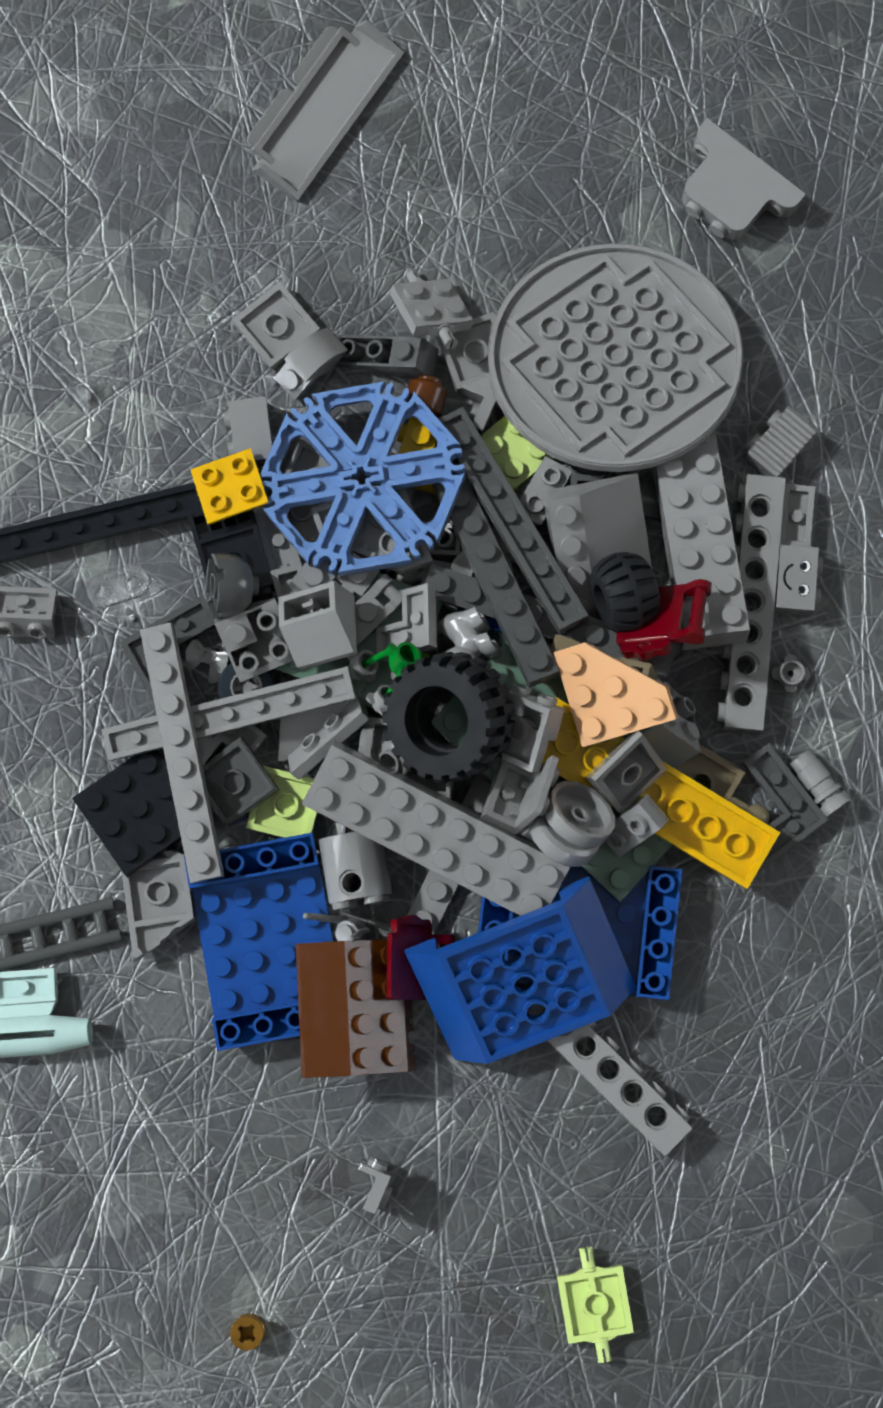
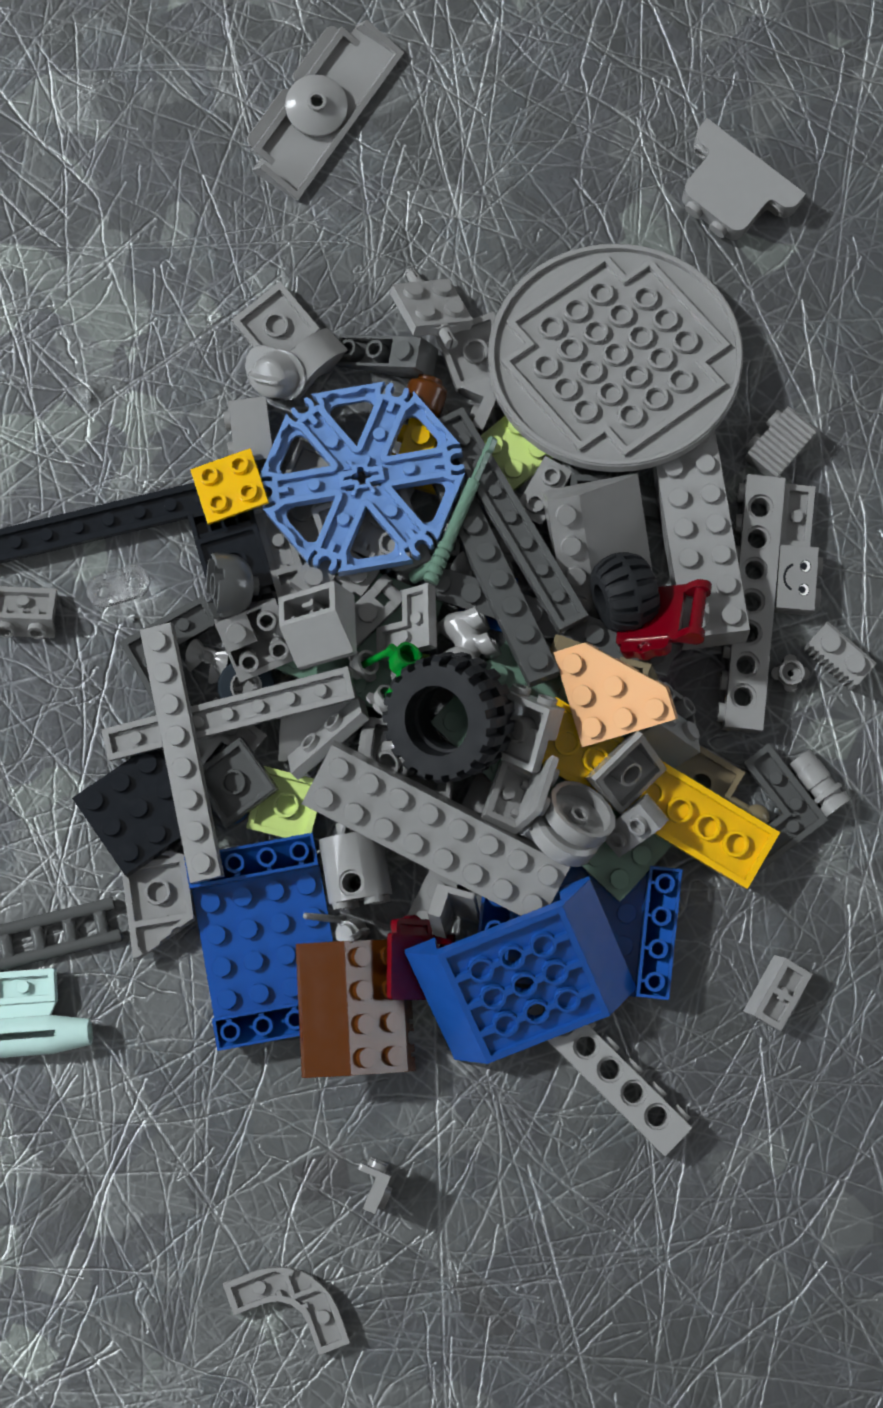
(252, 1327): pearl gold wheel -> none
(275, 372): none -> light grey piece
(296, 1289): none -> light grey plate
(312, 119): none -> light grey dish
(433, 569): none -> sand green piece
(450, 902): none -> light grey panel
(595, 1304): yellowish green plate -> none
(777, 992): none -> light grey hinge
(839, 656): none -> light grey brick

